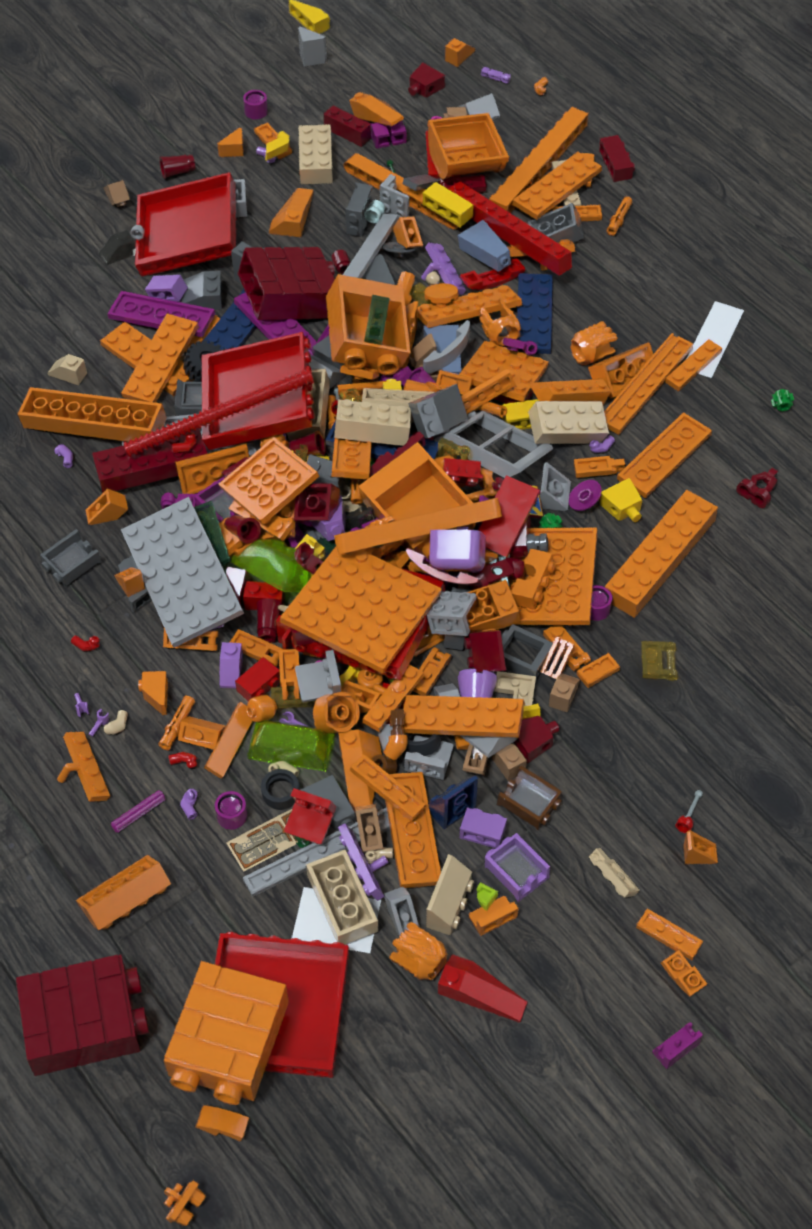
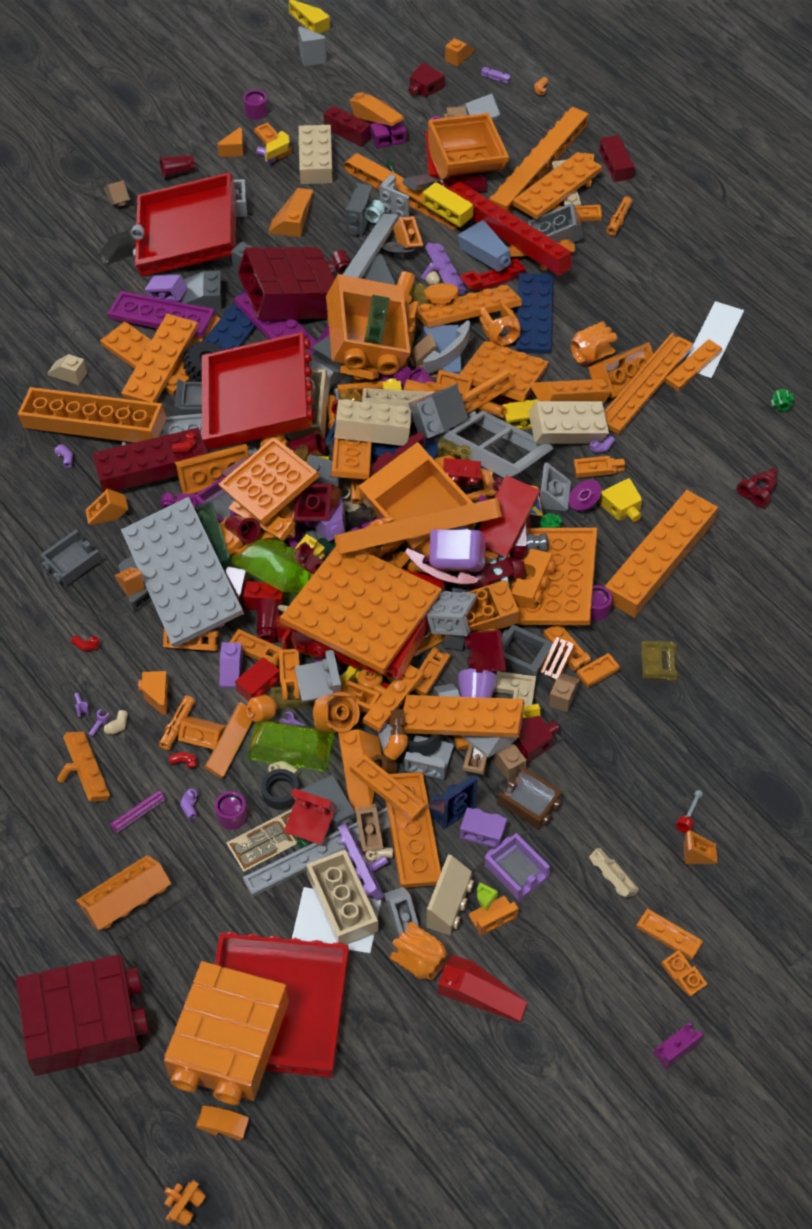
(218, 412): red piece -> none
(514, 344): magenta plate -> none
(665, 454): orange plate -> none

